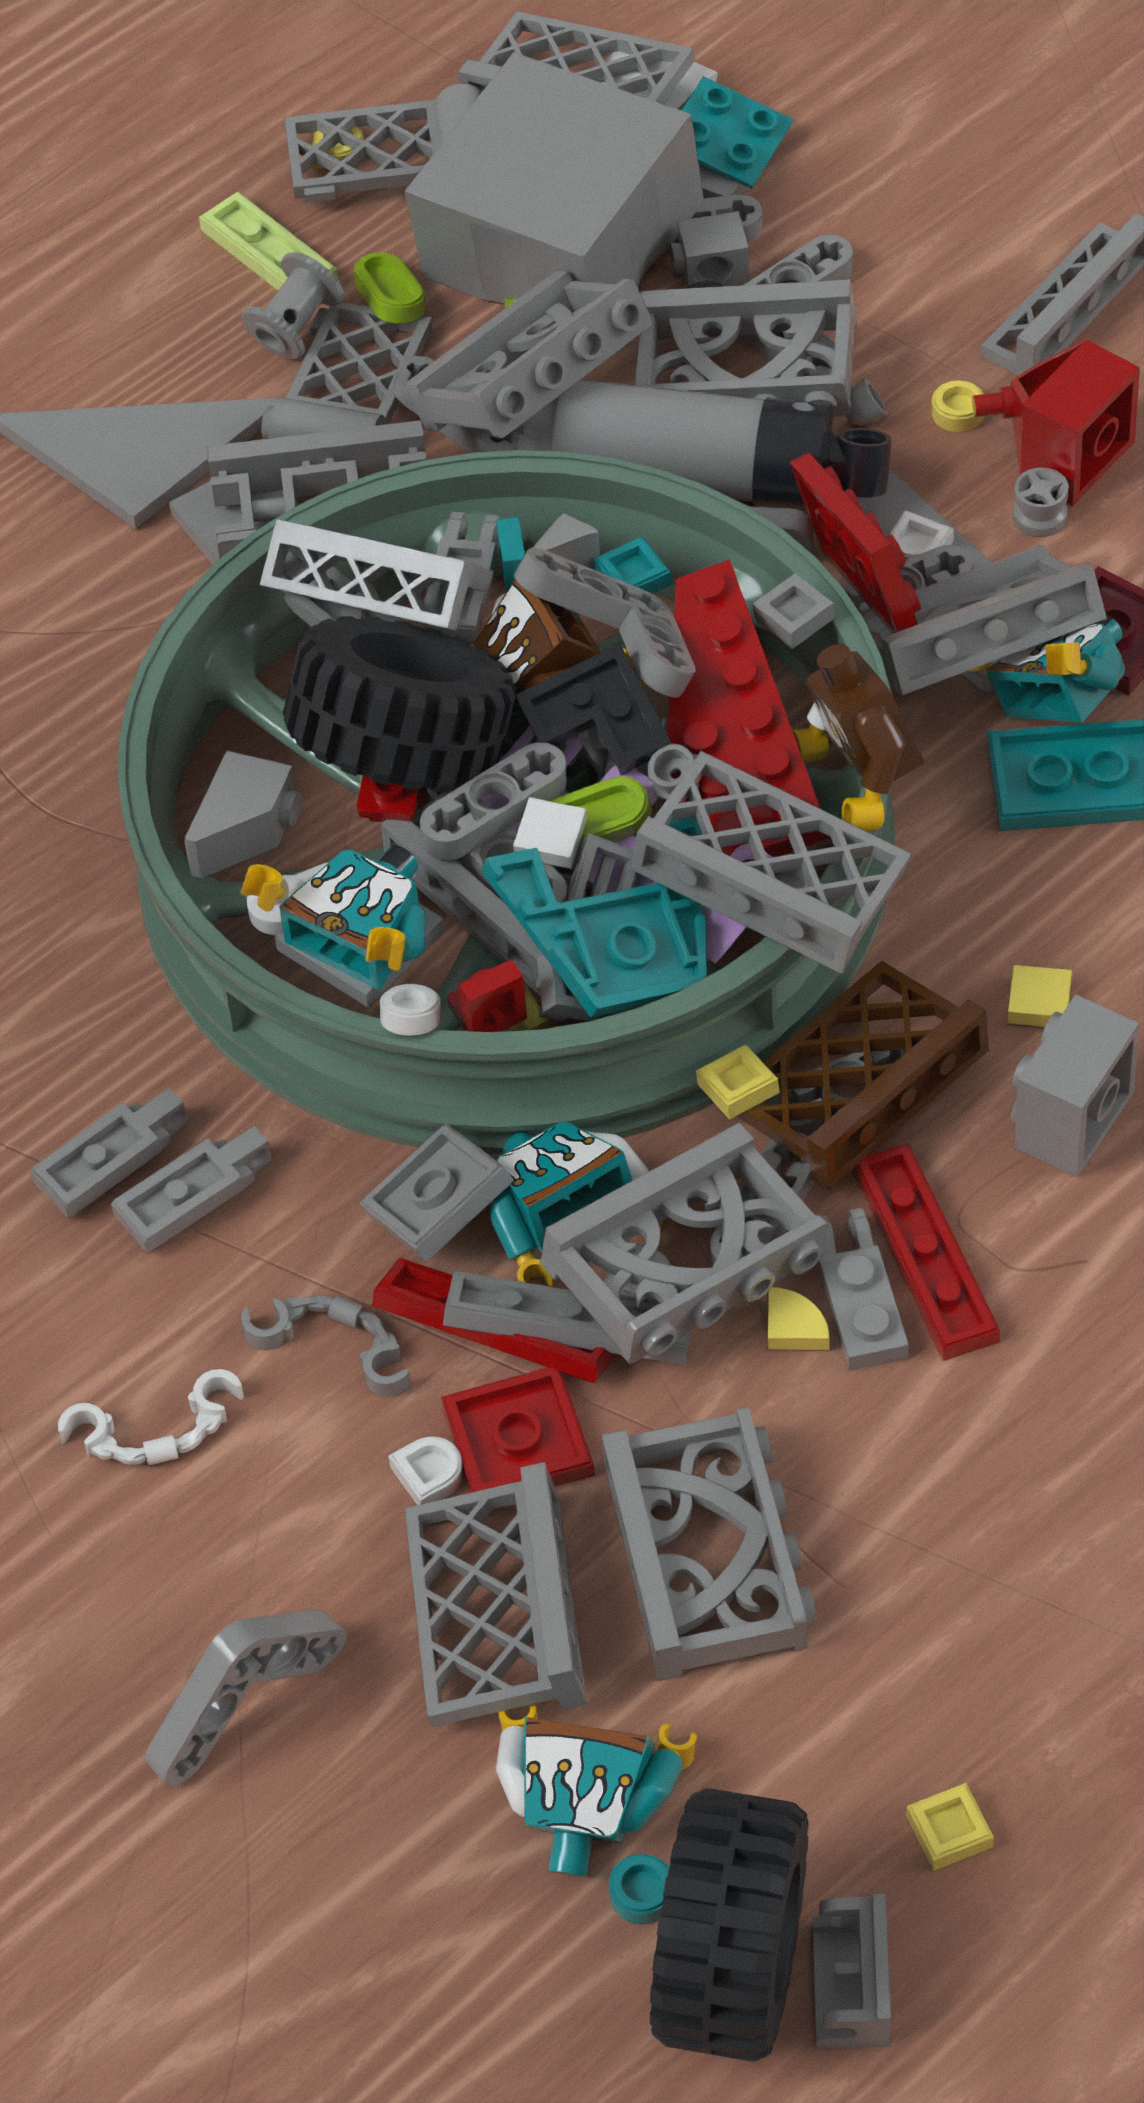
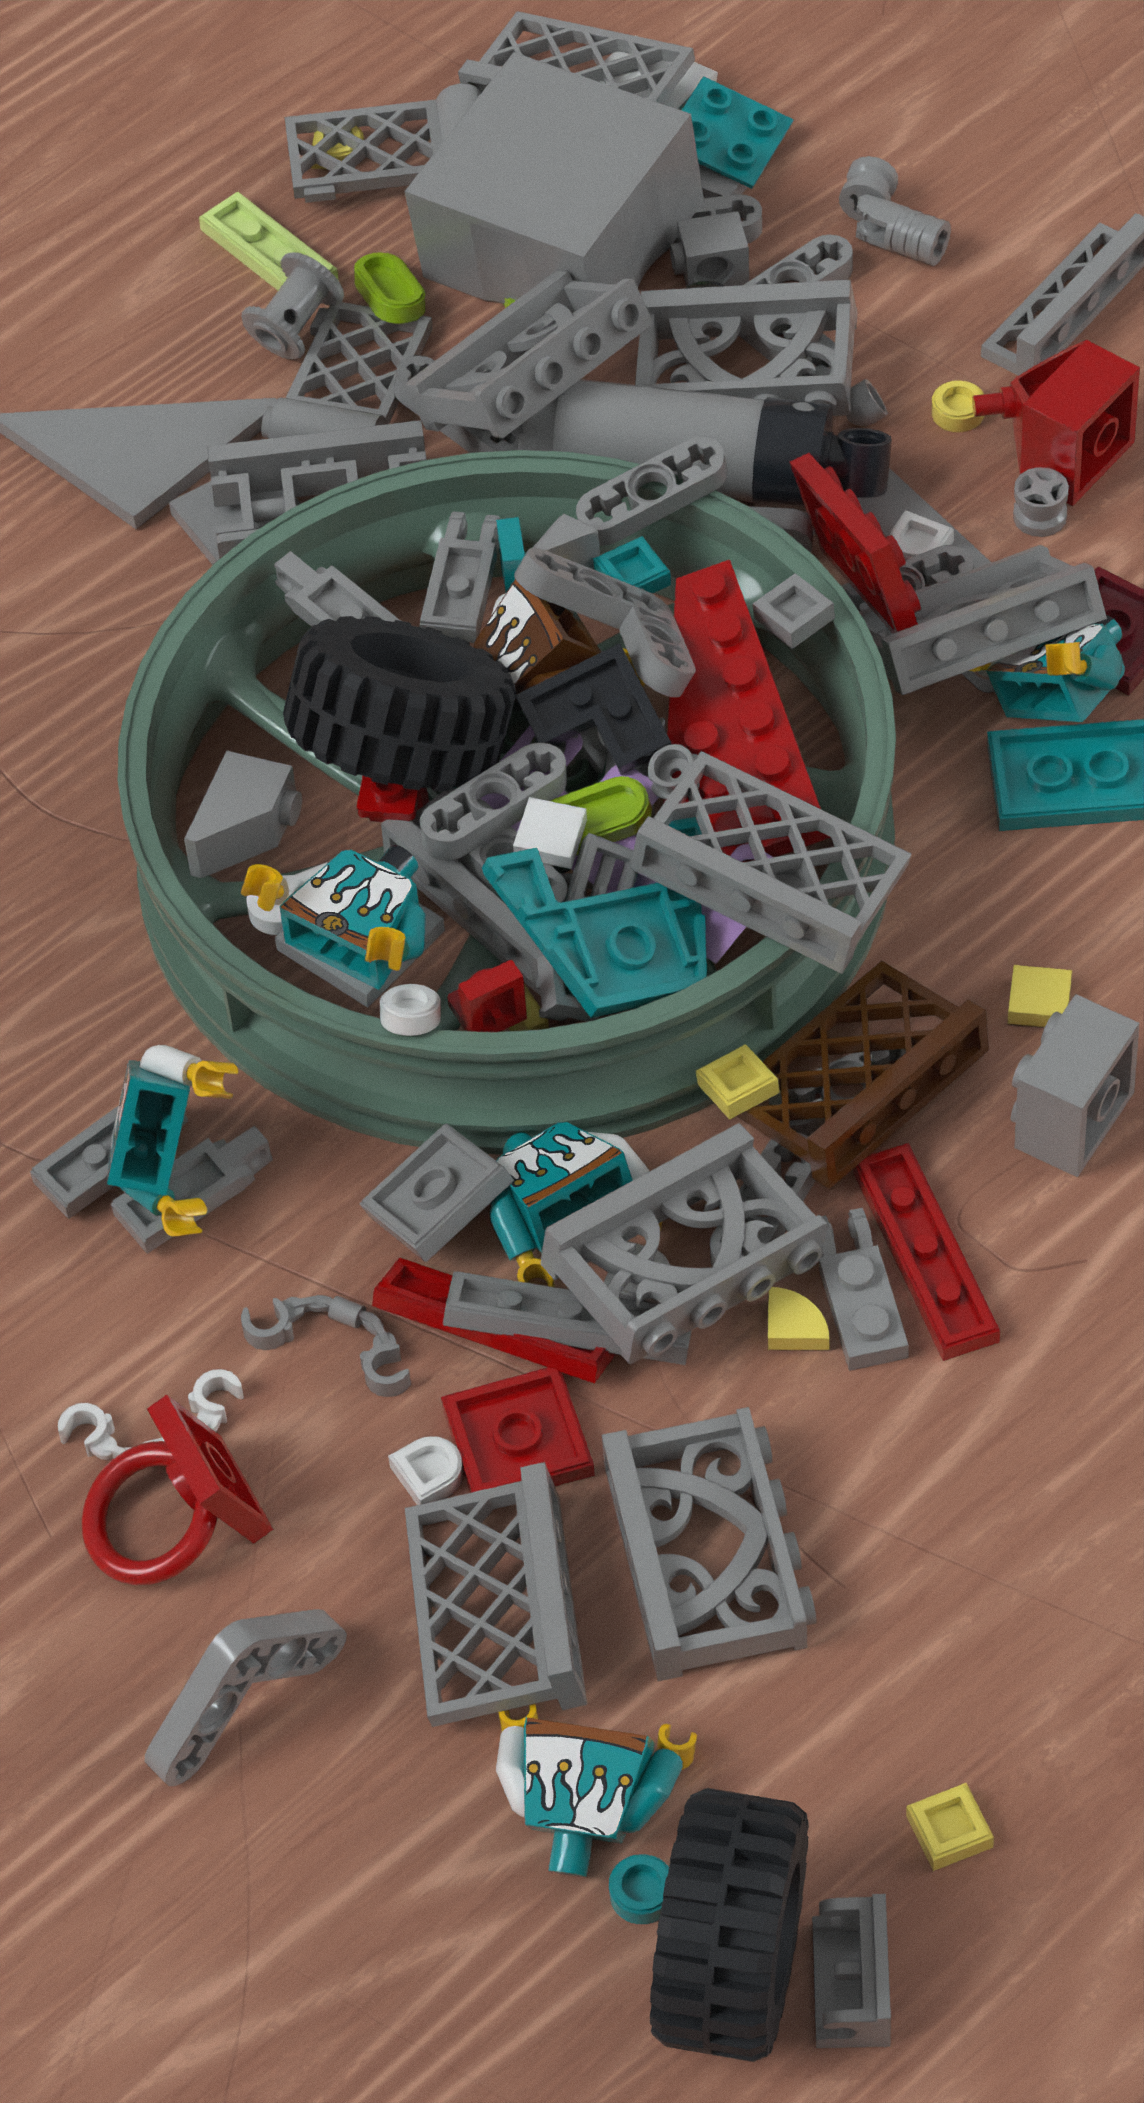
(150, 1128): none -> teal torso
(201, 1474): none -> red tile
(380, 558): fence -> none
(657, 469): none -> light grey beam
(863, 726): reddish brown torso -> none
(870, 177): none -> light grey wheel
(902, 229): none -> light grey hinge

